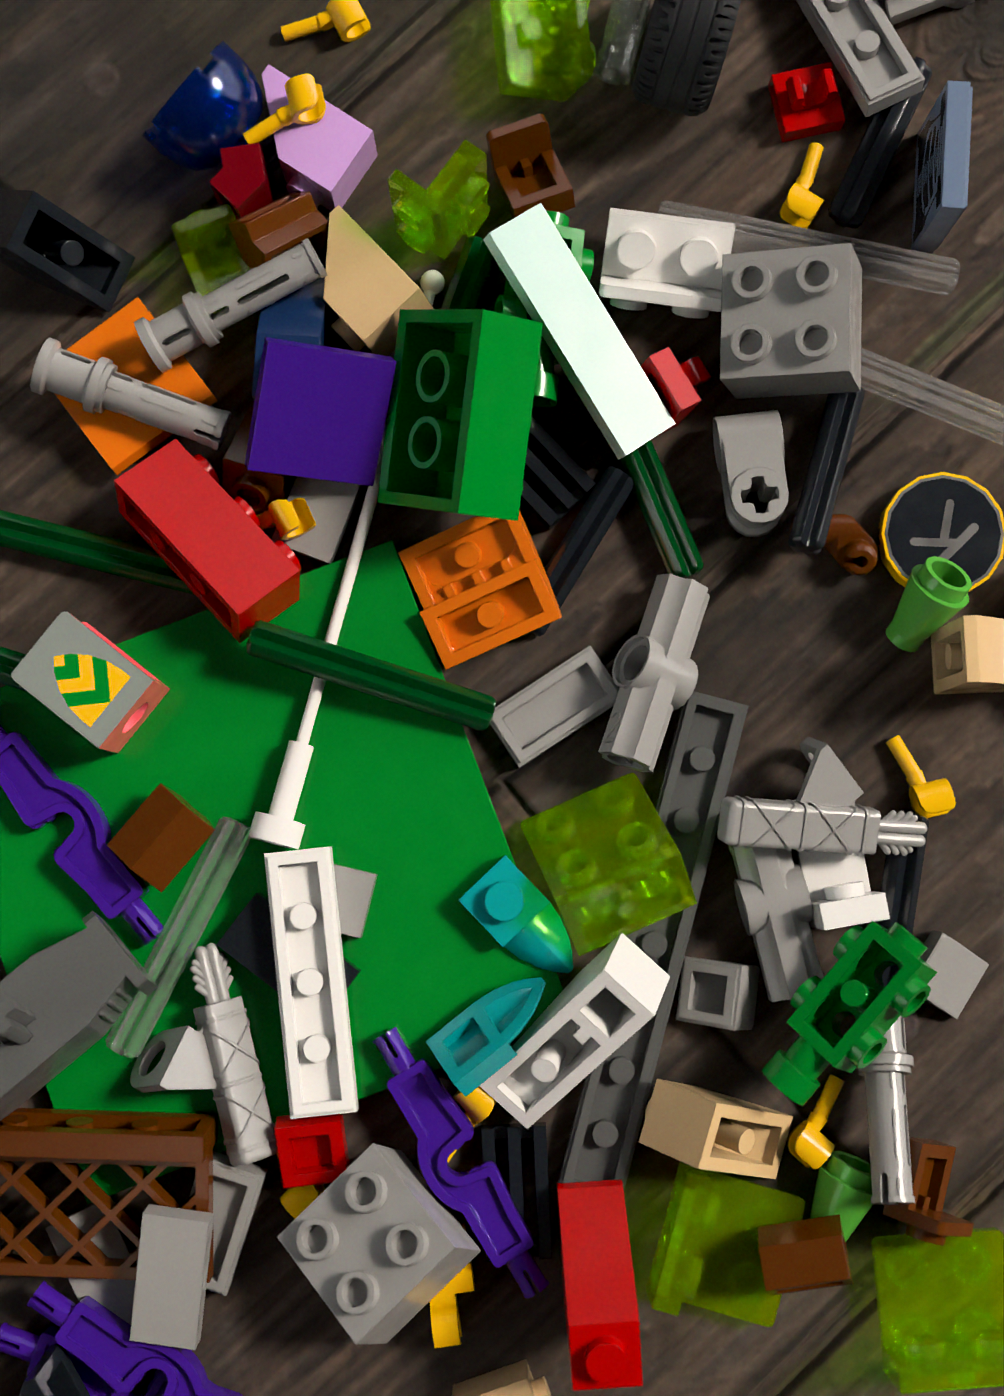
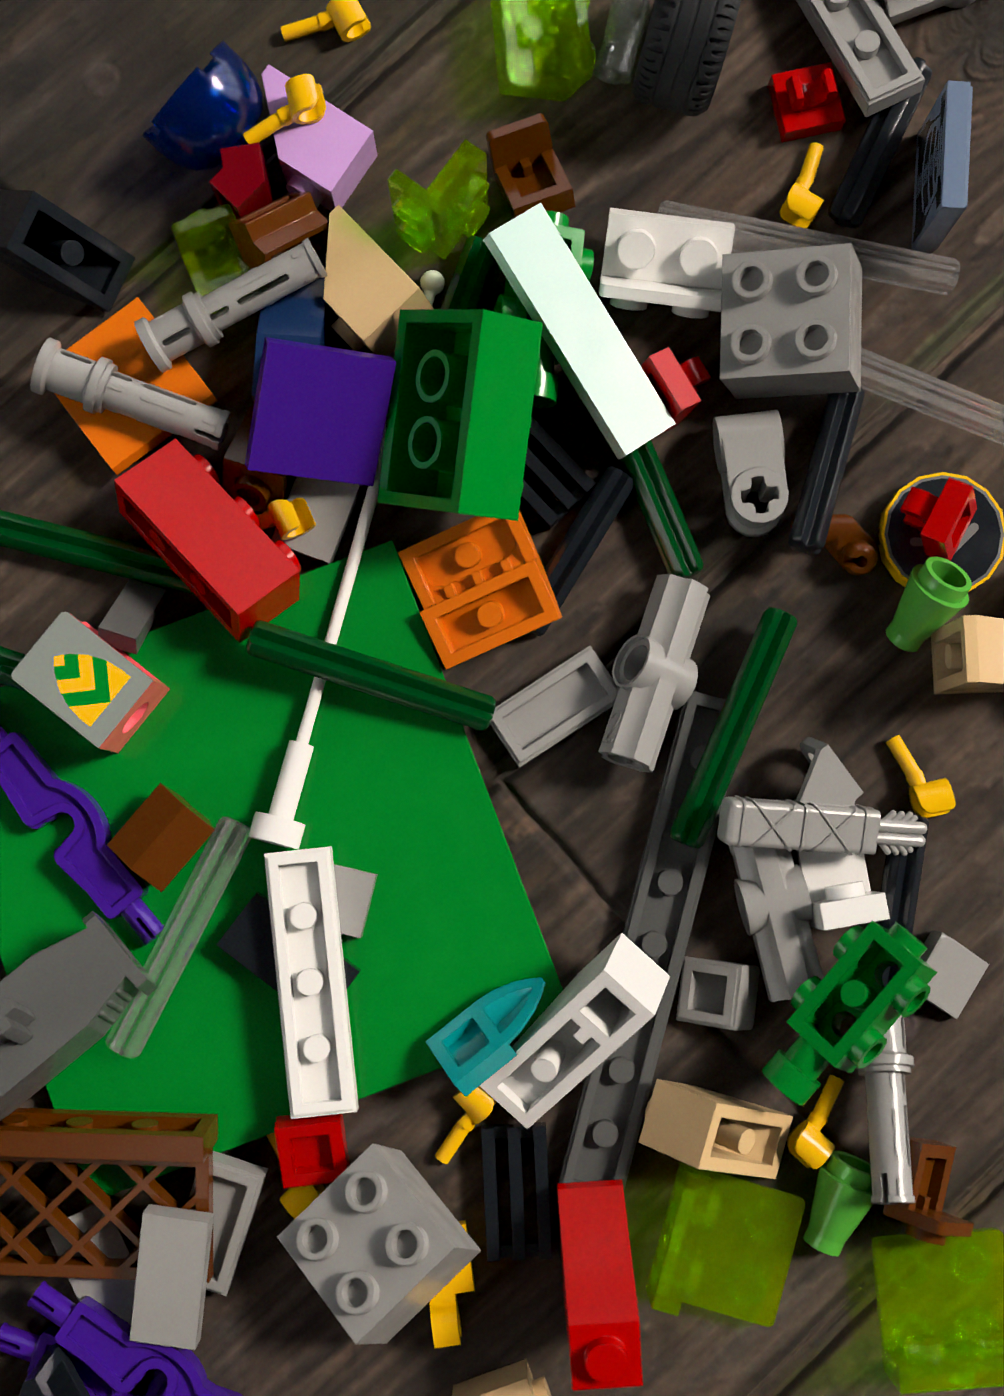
(132, 615): none -> dark grey piece
(215, 1058): light grey piece -> none
(475, 1192): dark purple piece -> none
(520, 917): teal plate -> none
(609, 862): clear neon green bracket -> none
(733, 728): none -> dark green axle
(804, 1255): reddish brown piece -> none
(942, 518): none -> red tile

